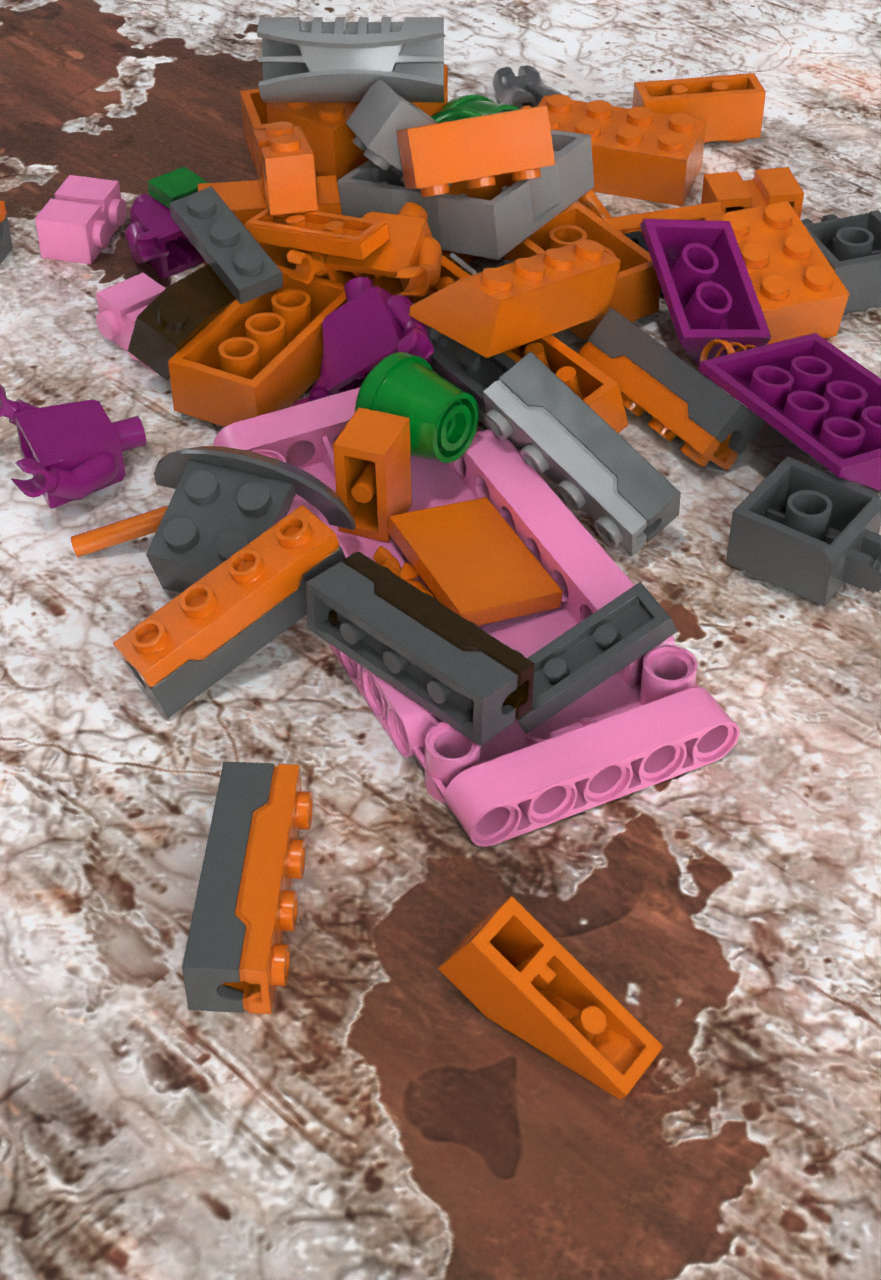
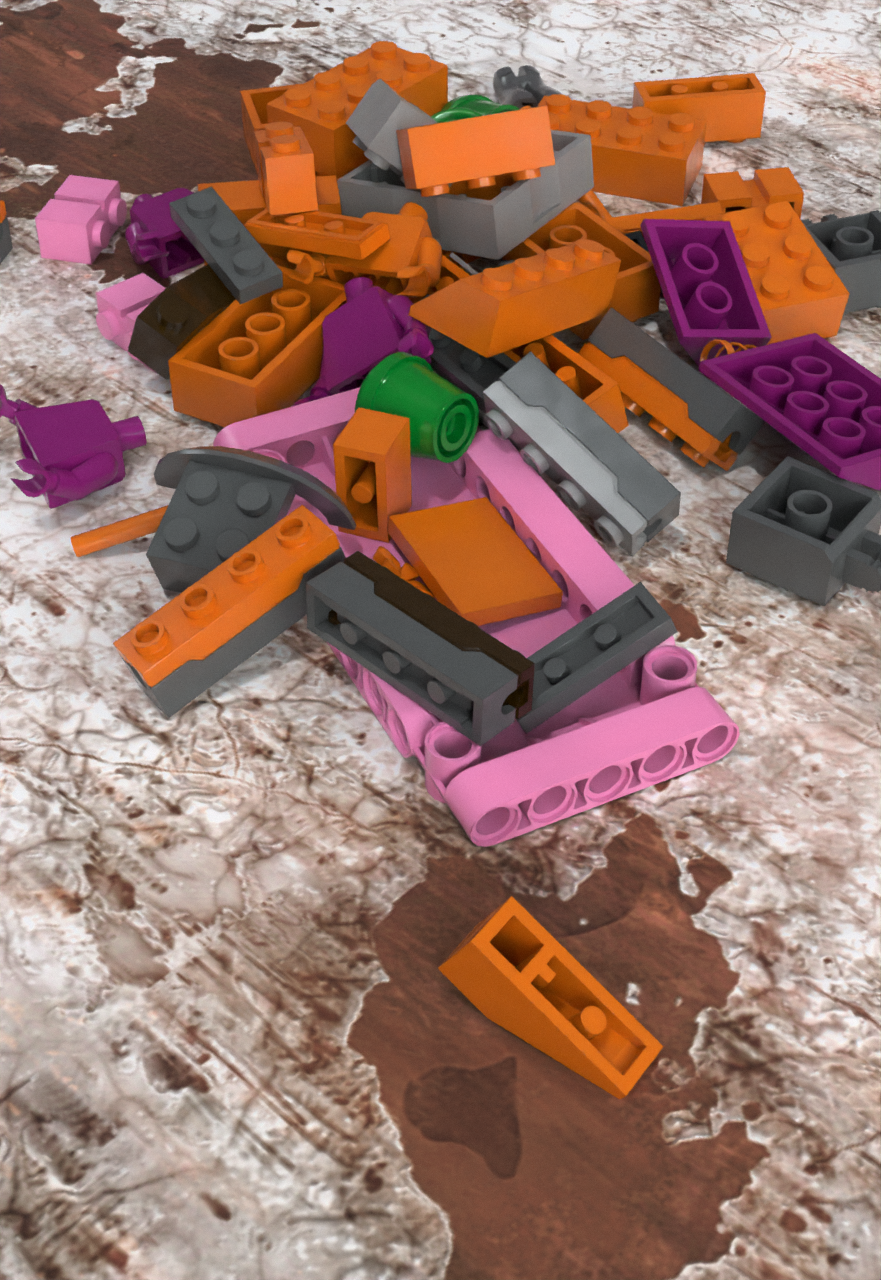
(174, 185): green tile -> none
(244, 889): piece -> none
(345, 58): light grey piece -> none

